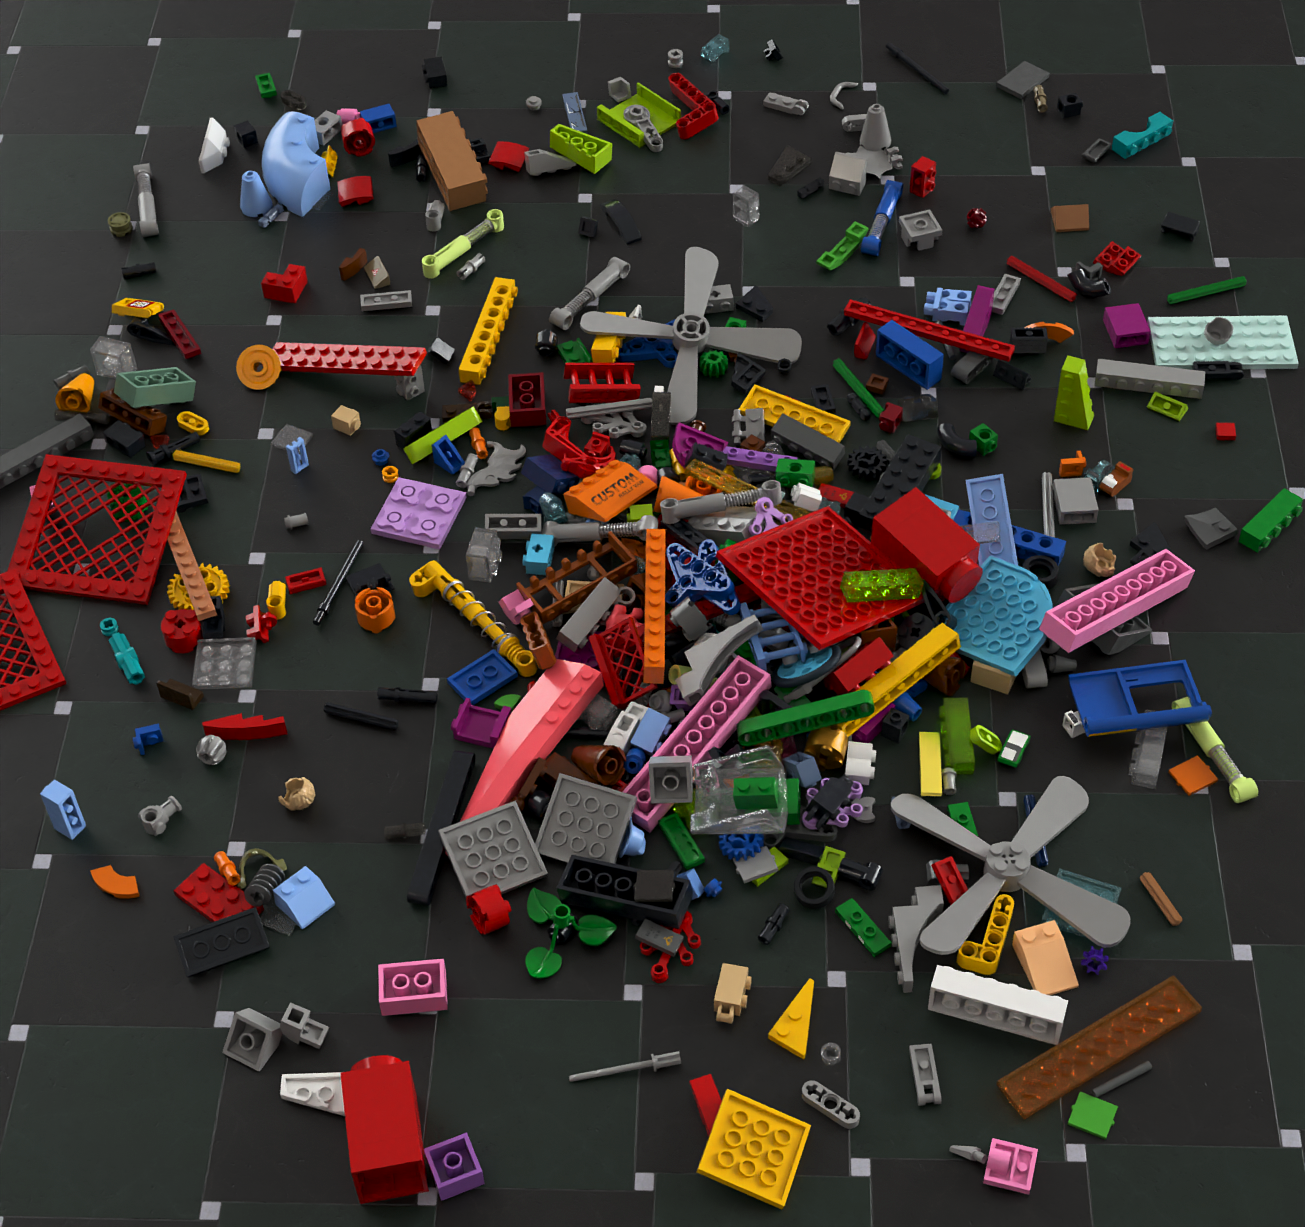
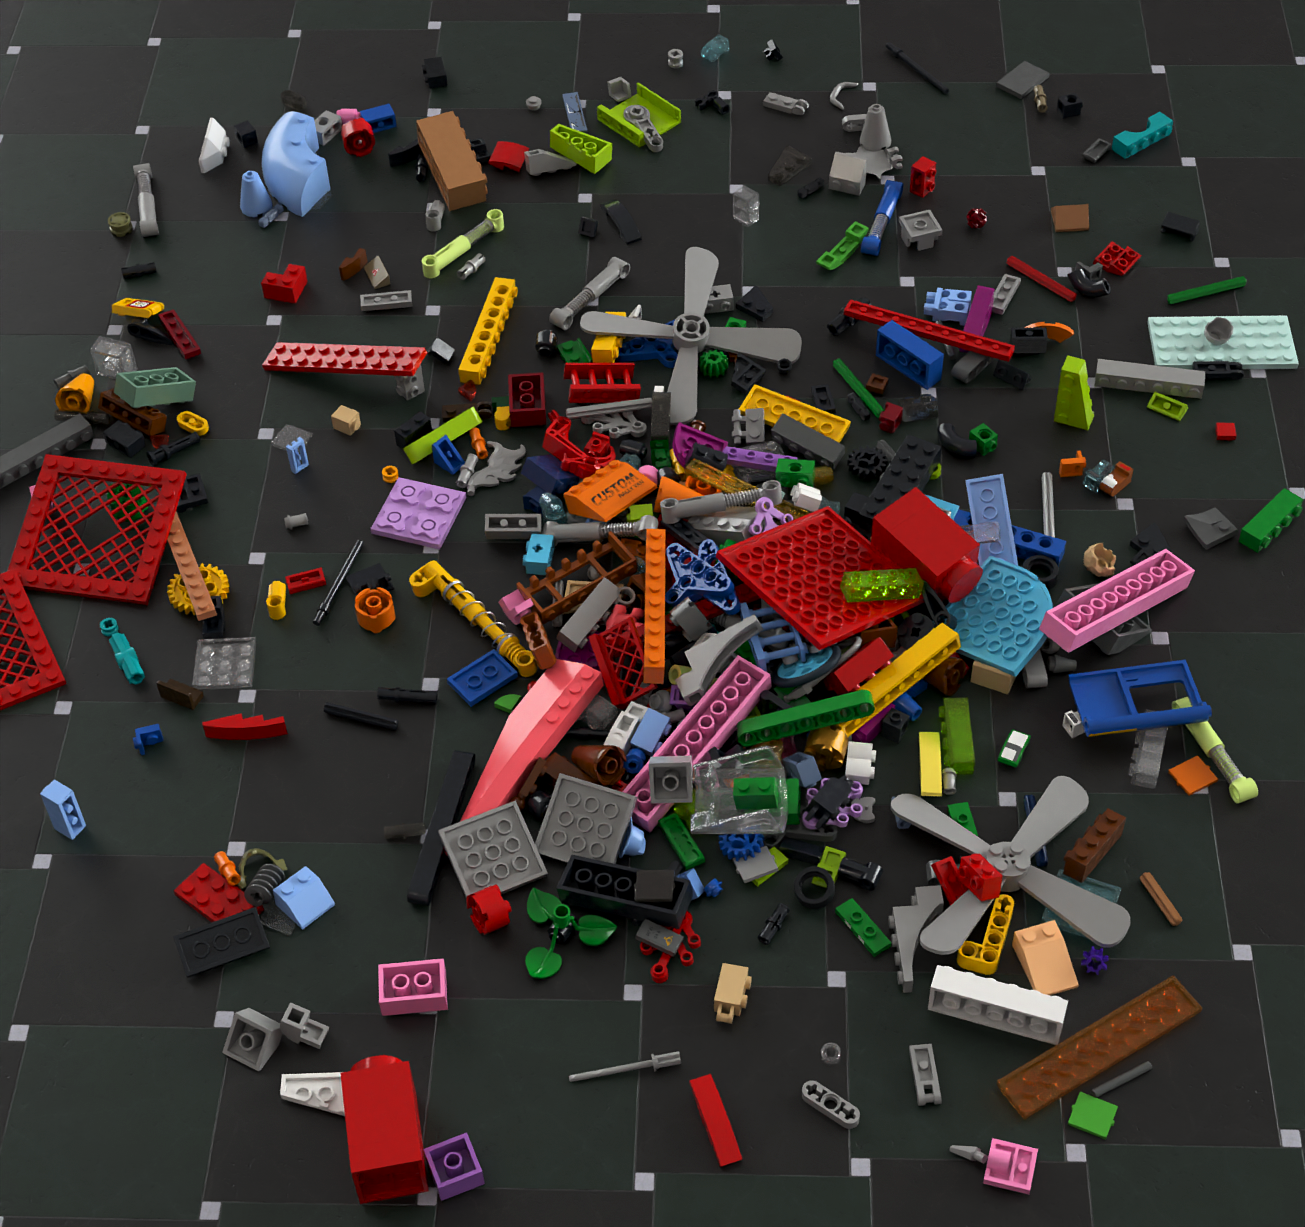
(115, 884): orange tile -> none
(155, 817): light grey connector -> none
(181, 630): red brick -> none
(206, 461): yellow axle -> none
(211, 749): light grey piece -> none
(251, 359): light orange gear -> none
(262, 623): red hips -> none
(266, 85): green plate -> none
(299, 794): tan hair -> none
(331, 159): yellow hinge -> none
(355, 189): red slope -> none
(380, 457): blue plate -> none
(479, 724): magenta panel -> none
(483, 555): clear brick -> none
(703, 112): red beam -> none
(753, 443): reddish brown plate -> none
(754, 1149): yellow piece -> none
(793, 1025): yellow wing -> none
(834, 493): red tile -> none
(864, 342): red slope -> none
(980, 877): none -> red brick
(985, 739): lime plate -> none
(1075, 501): light grey brick -> none
(1094, 845): none -> reddish brown brick
(1126, 325): magenta brick -> none

